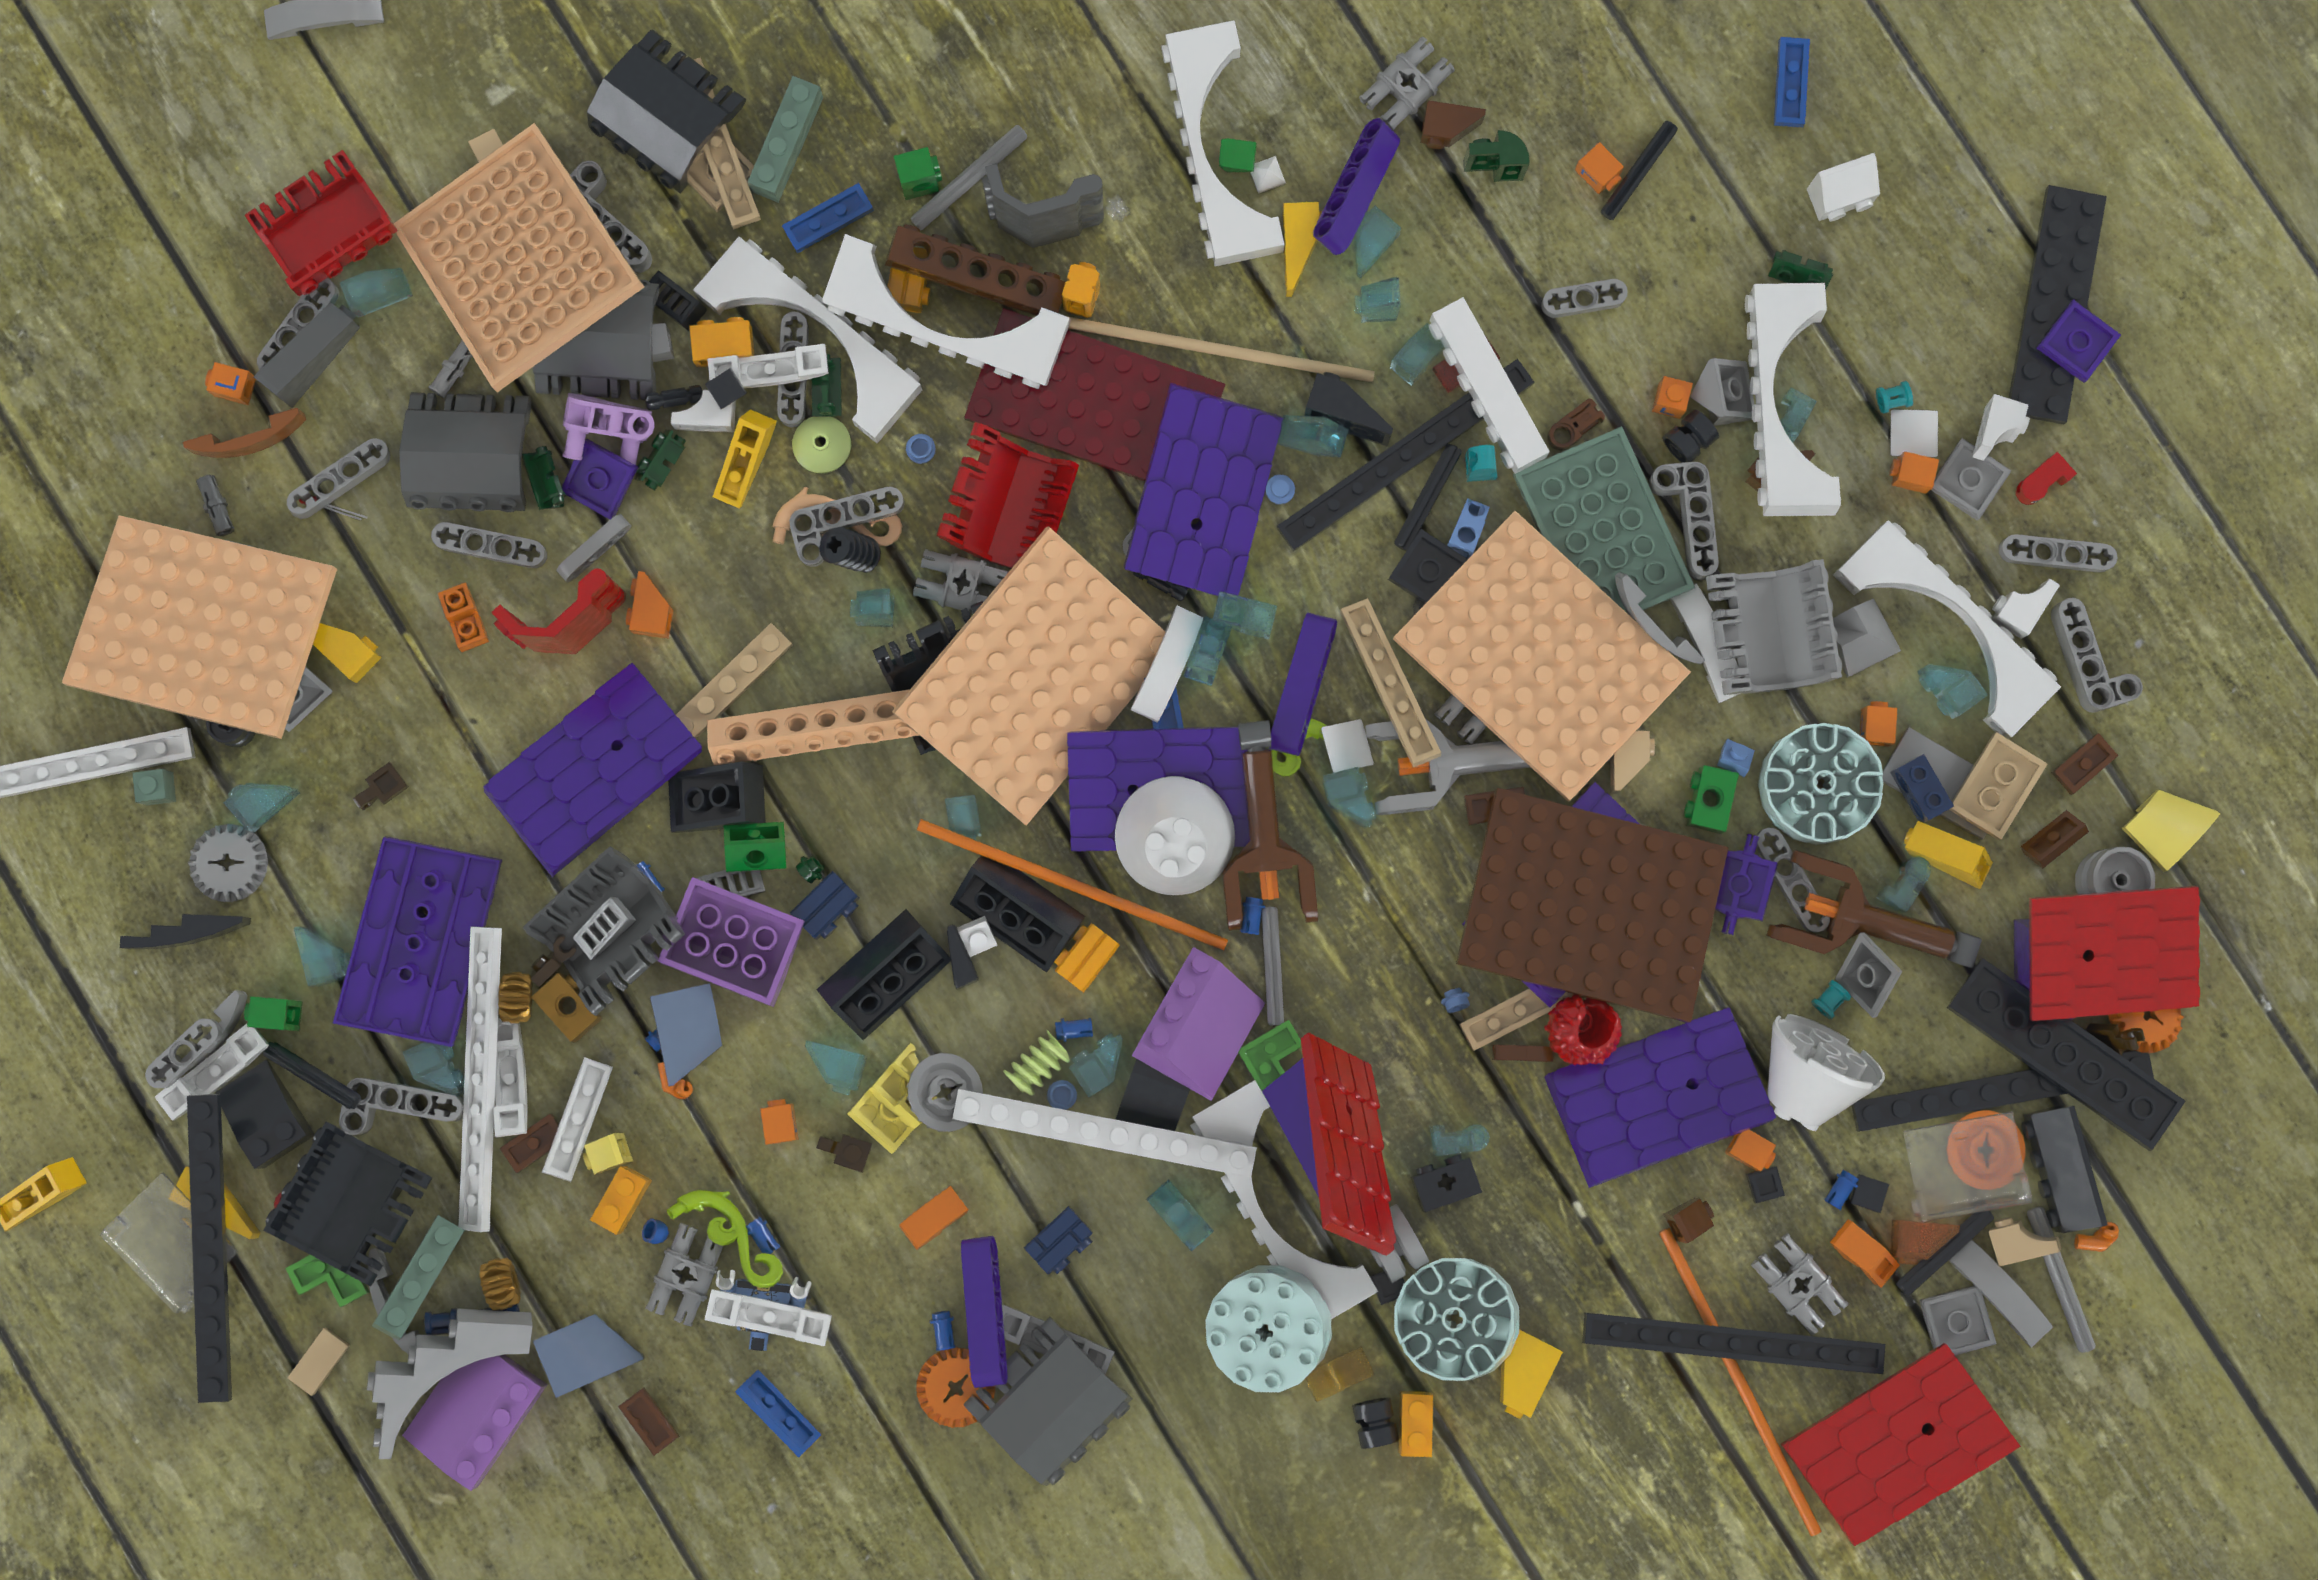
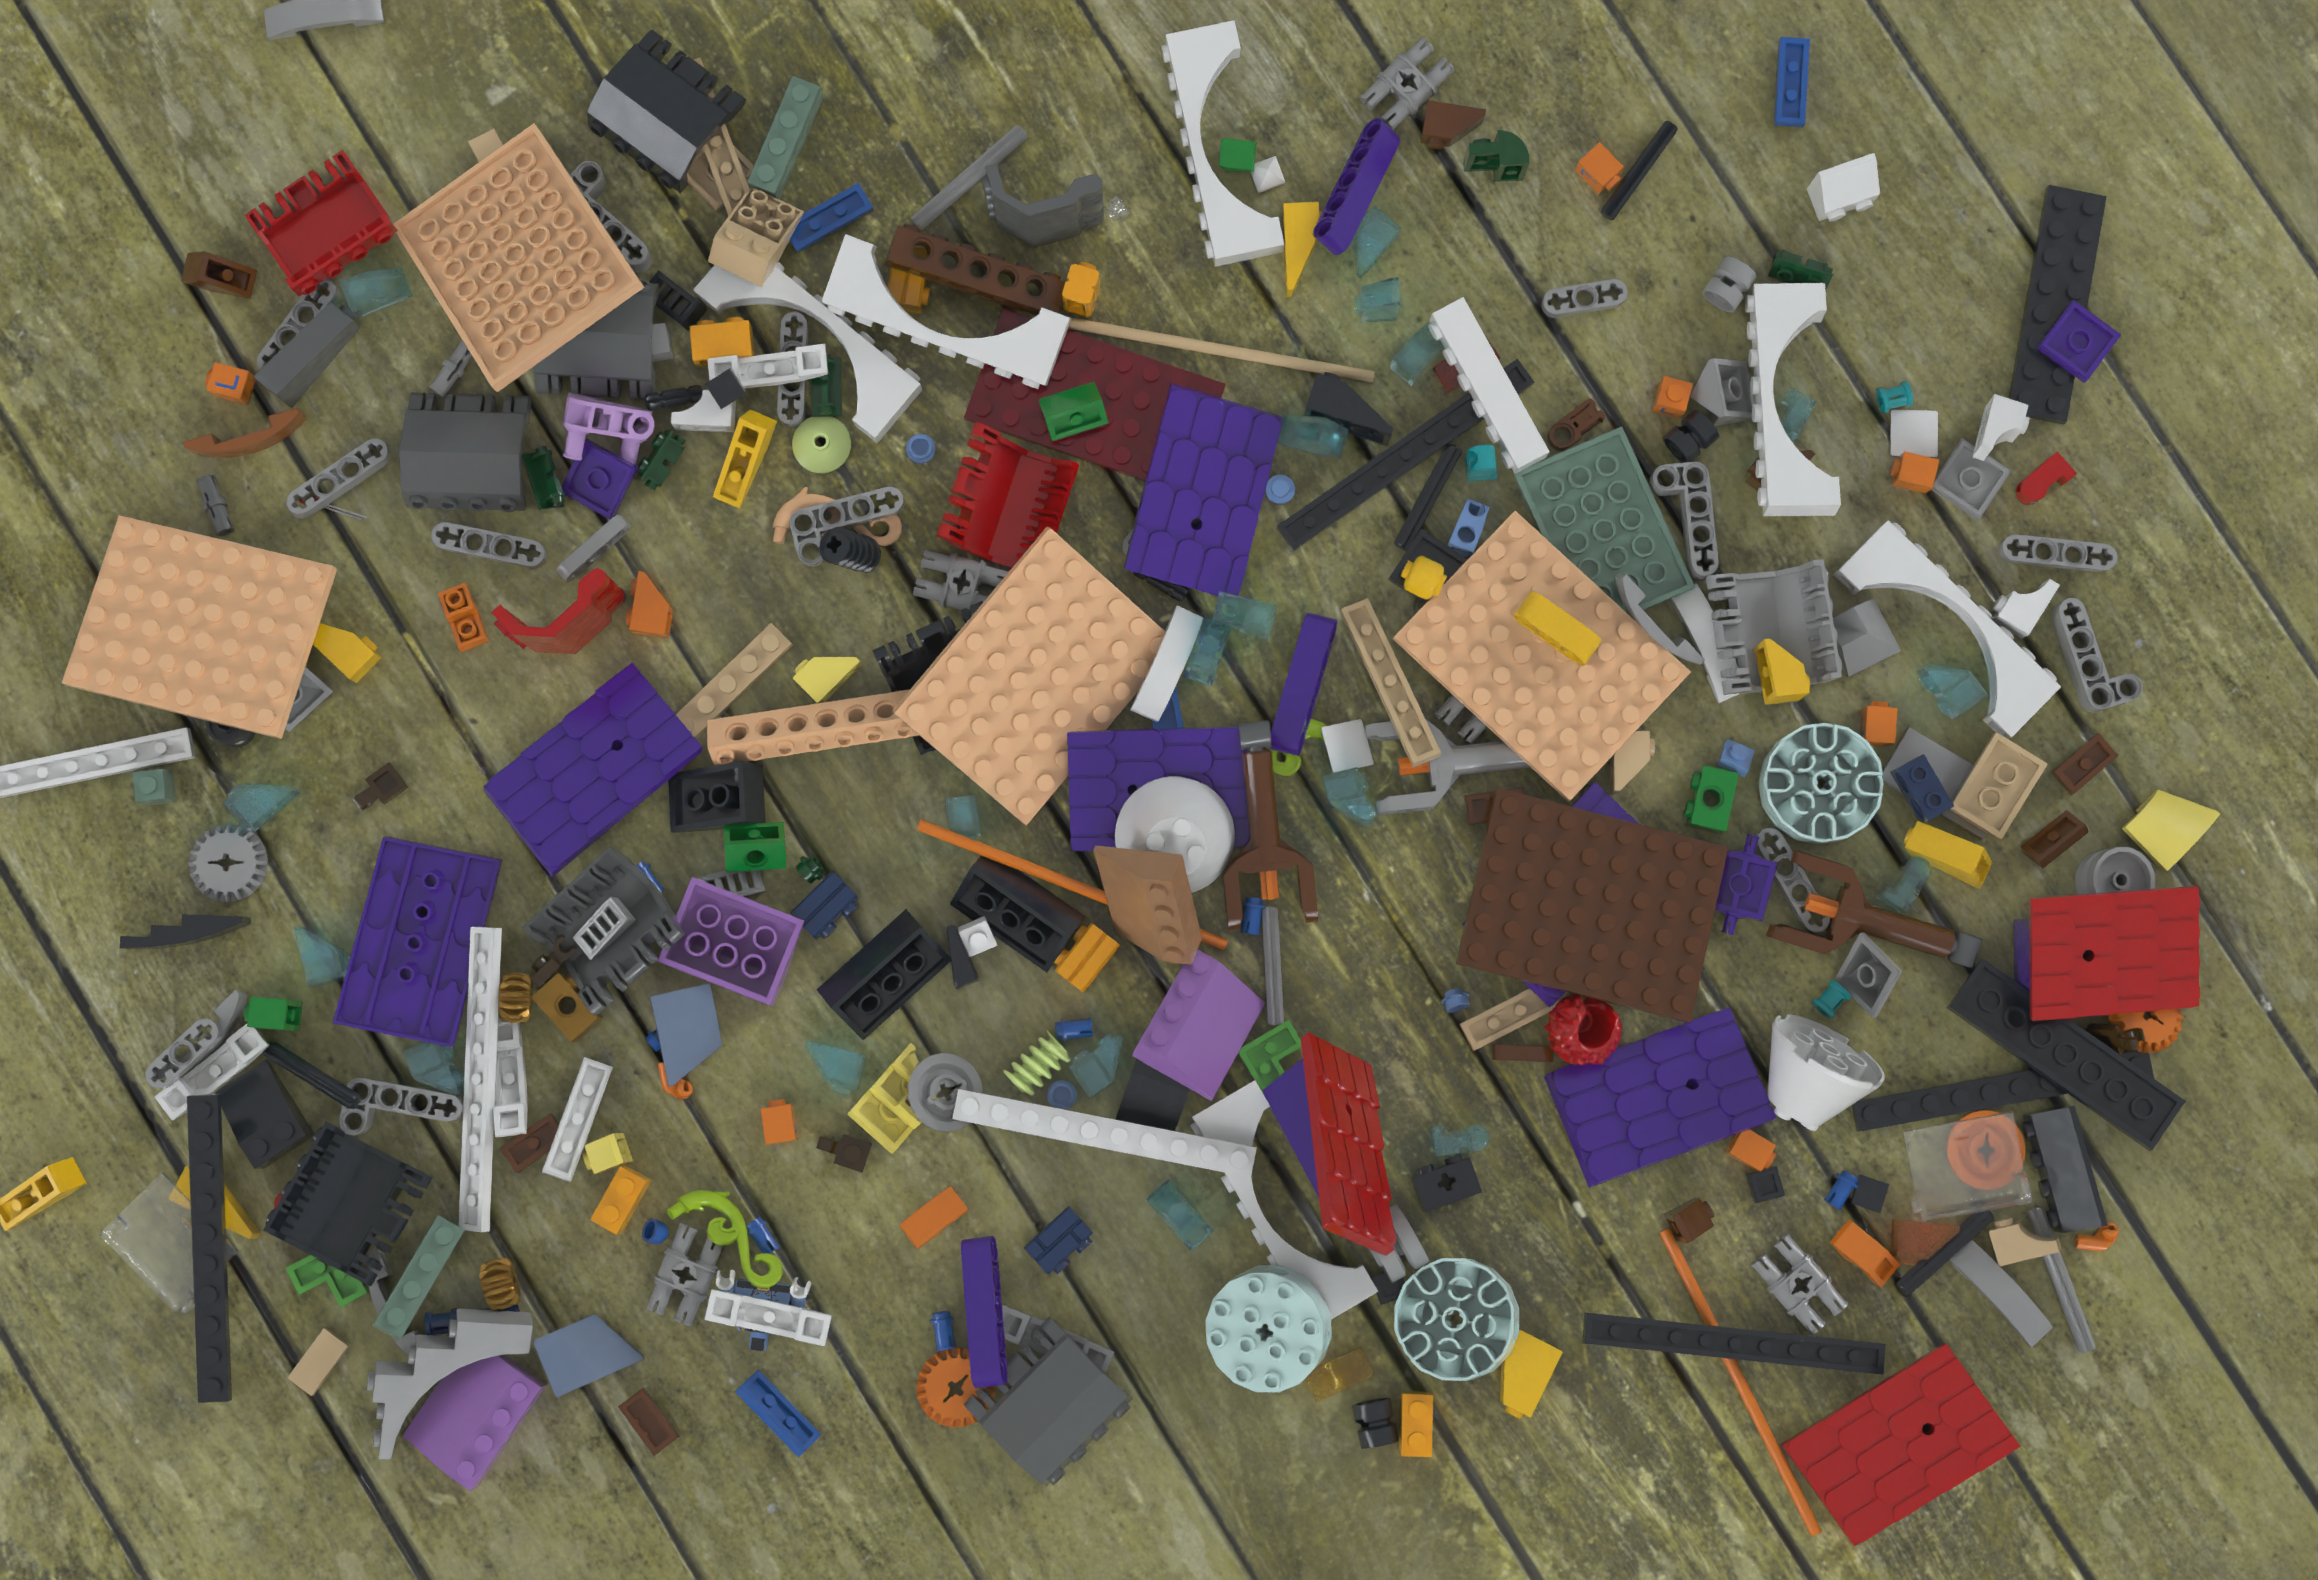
(218, 274): none -> reddish brown slope
(754, 236): none -> tan slope
(824, 675): none -> light yellow slope
(873, 608): clear light blue slope -> none
(918, 173): green brick -> none
(1073, 411): none -> green panel
(1150, 901): none -> medium nougat slope
(1423, 577): none -> yellow head
(1557, 628): none -> yellow beam
(1727, 288): none -> light grey wheel
(1780, 674): none -> yellow slope
(1958, 1320): light grey tile -> none

